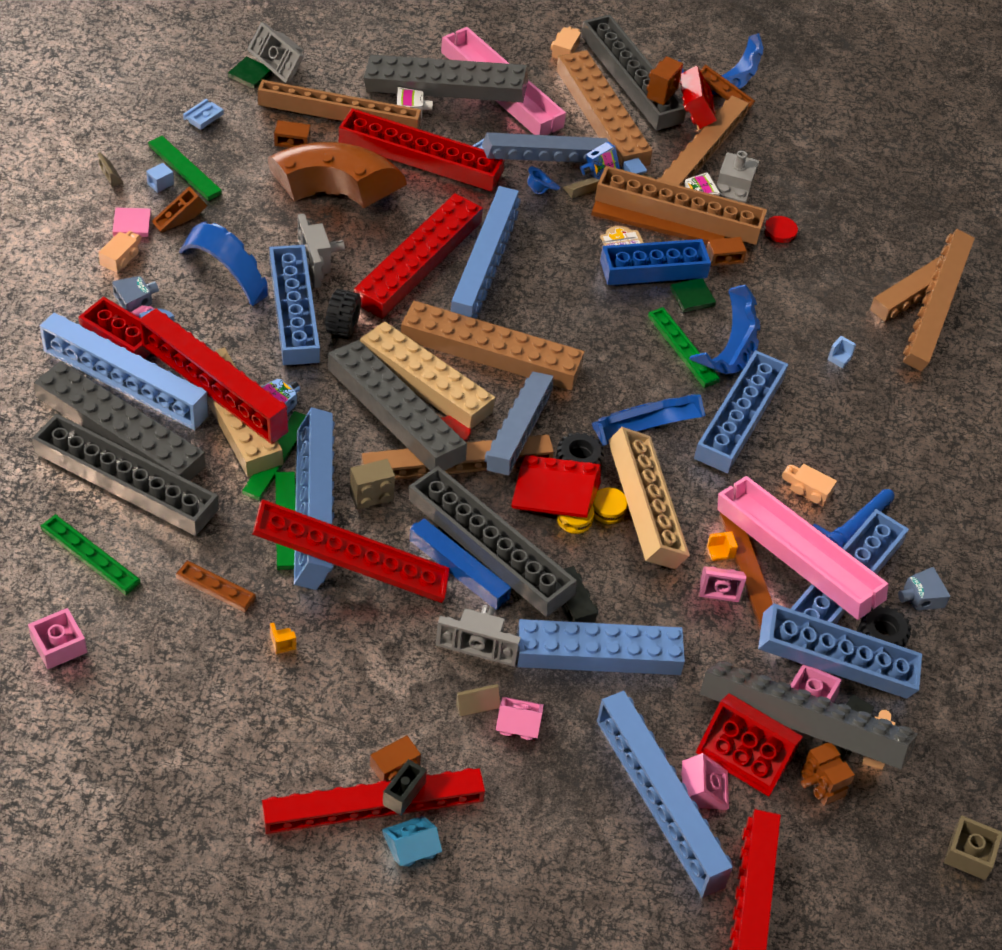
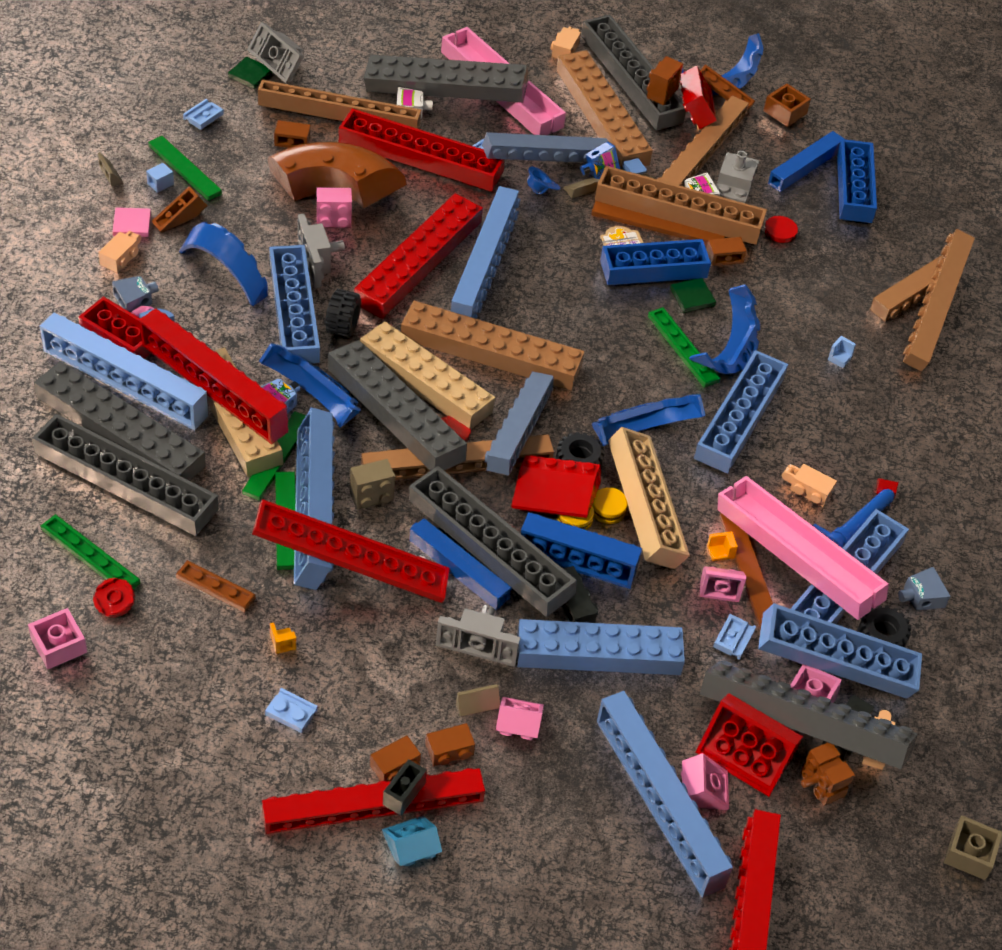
(114, 597): none -> red tile
(291, 710): none -> light blue plate
(313, 380): none -> blue windscreen
(334, 207): none -> bright pink brick
(450, 744): none -> dark orange brick
(585, 550): none -> blue brick
(734, 636): none -> light blue plate
(787, 105): none -> dark orange brick
(805, 161): none -> blue brick
(856, 181): none -> blue brick
(886, 484): none -> red slope

